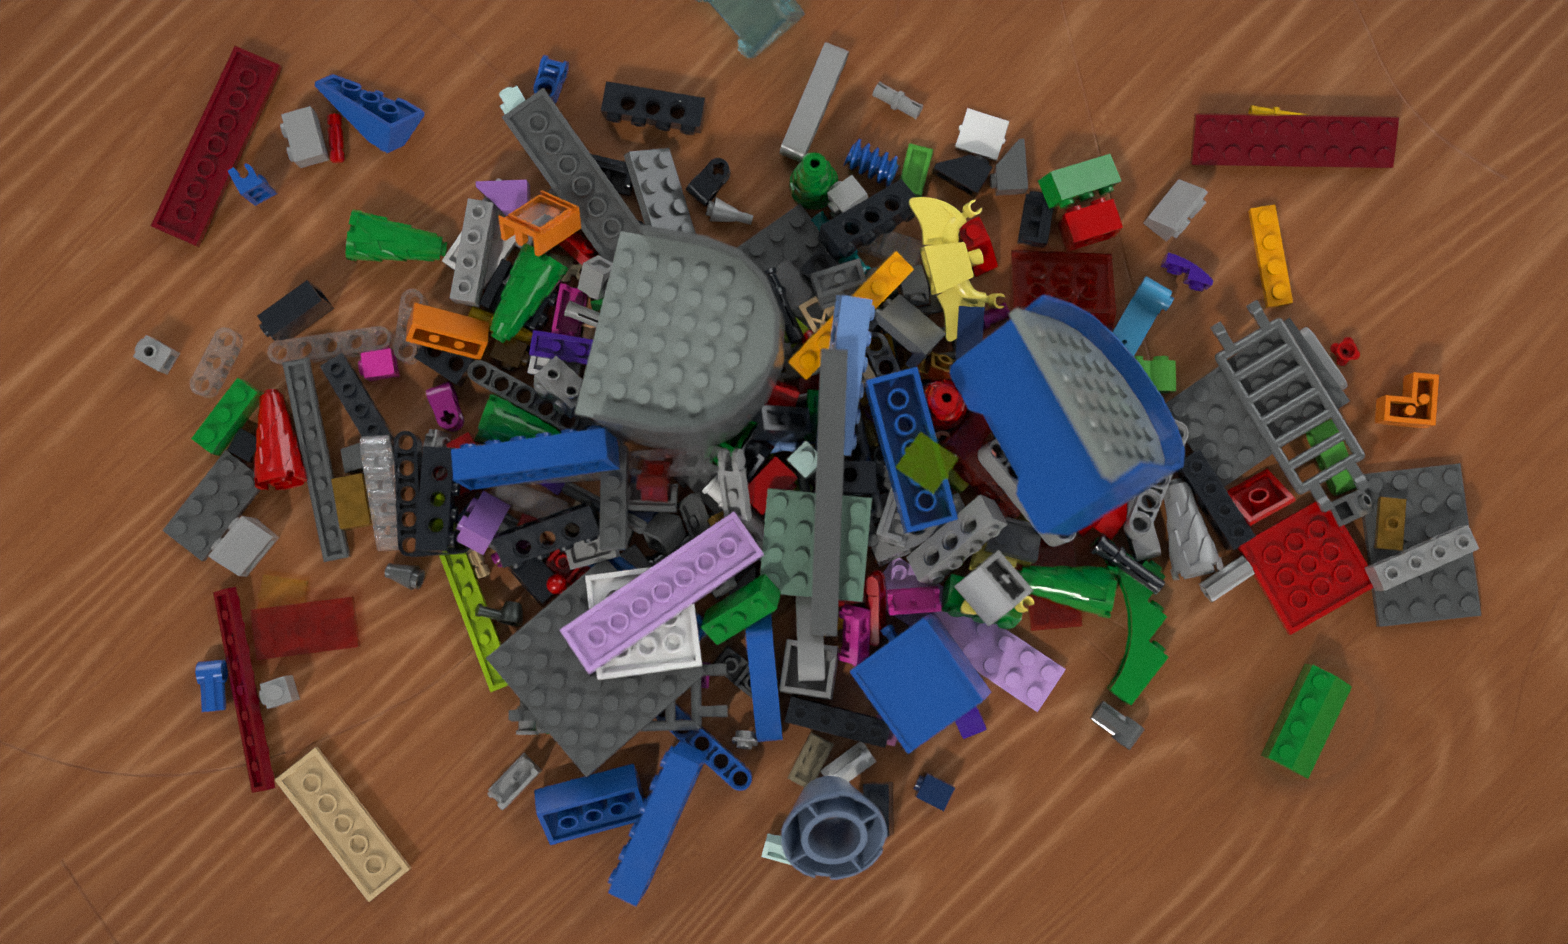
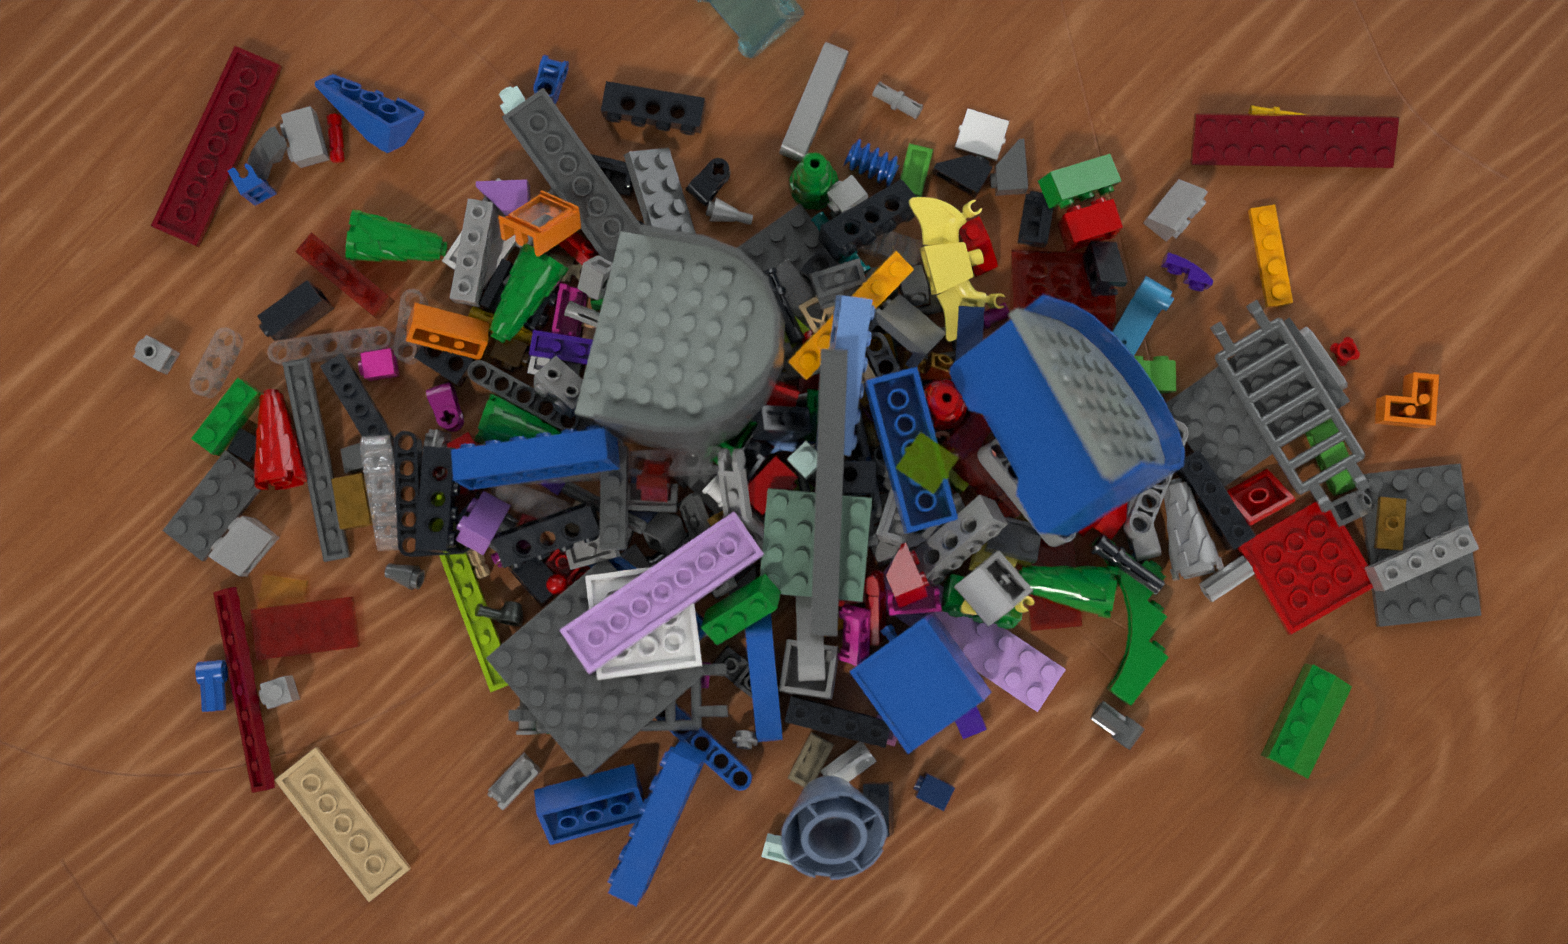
(266, 152): none -> dark grey slope
(345, 276): none -> clear red brick
(904, 579): none -> slope
(1104, 268): none -> black hinge

